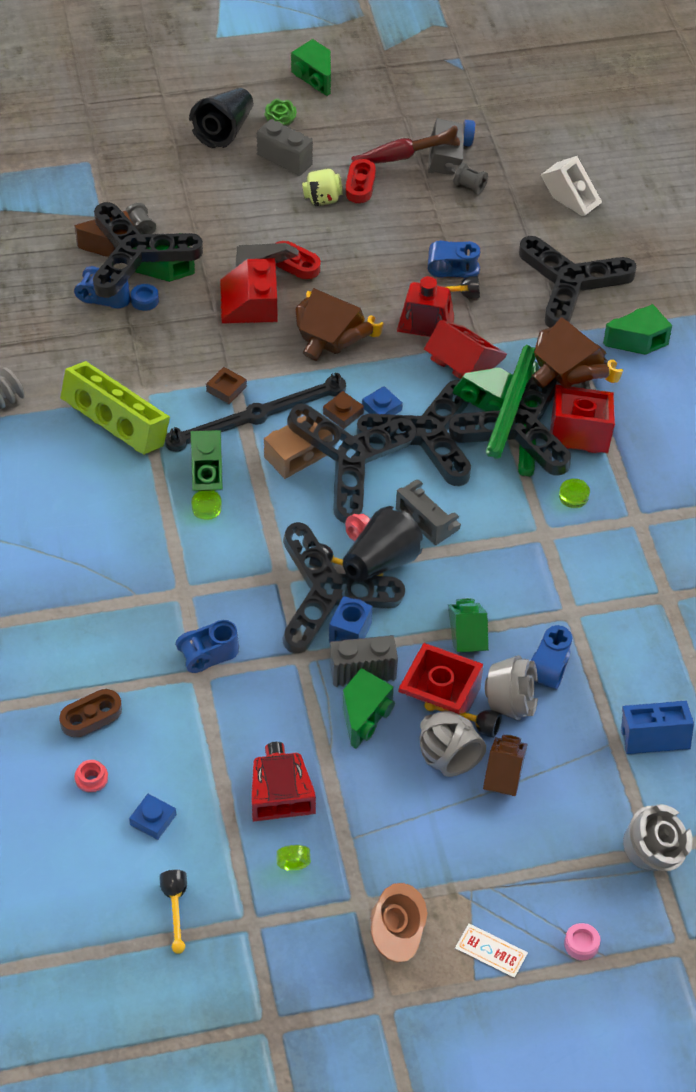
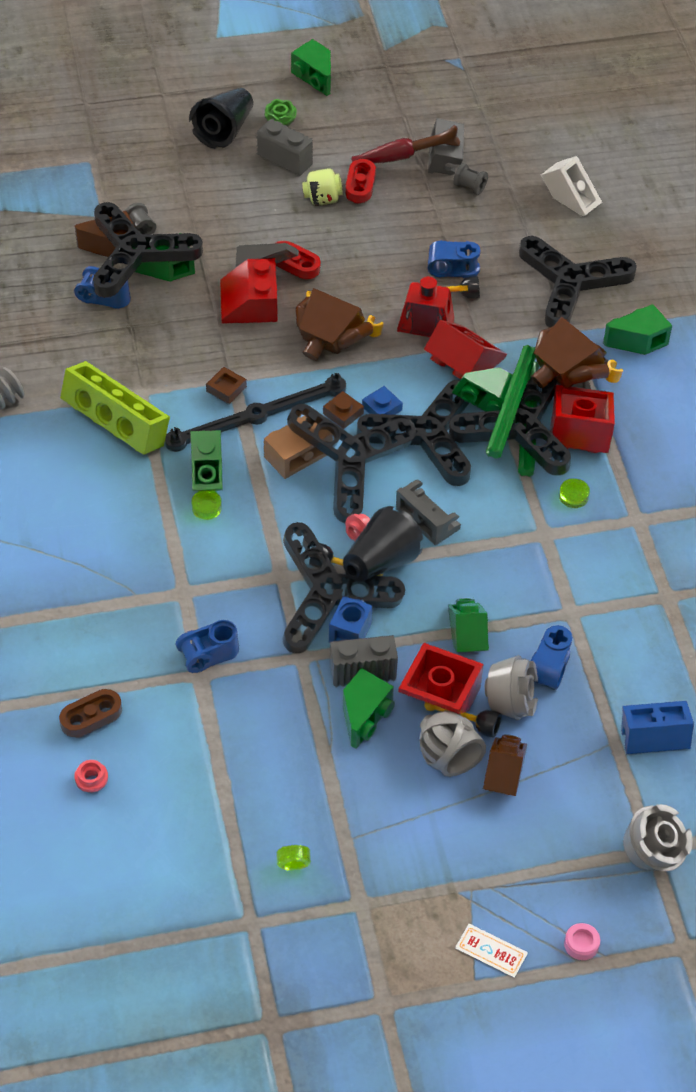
(144, 297): blue tile -> none
(152, 816): blue plate -> none
(174, 885): hinge -> none
(281, 785): torso -> none
(398, 922): nougat piece -> none
(469, 131): blue tile -> none

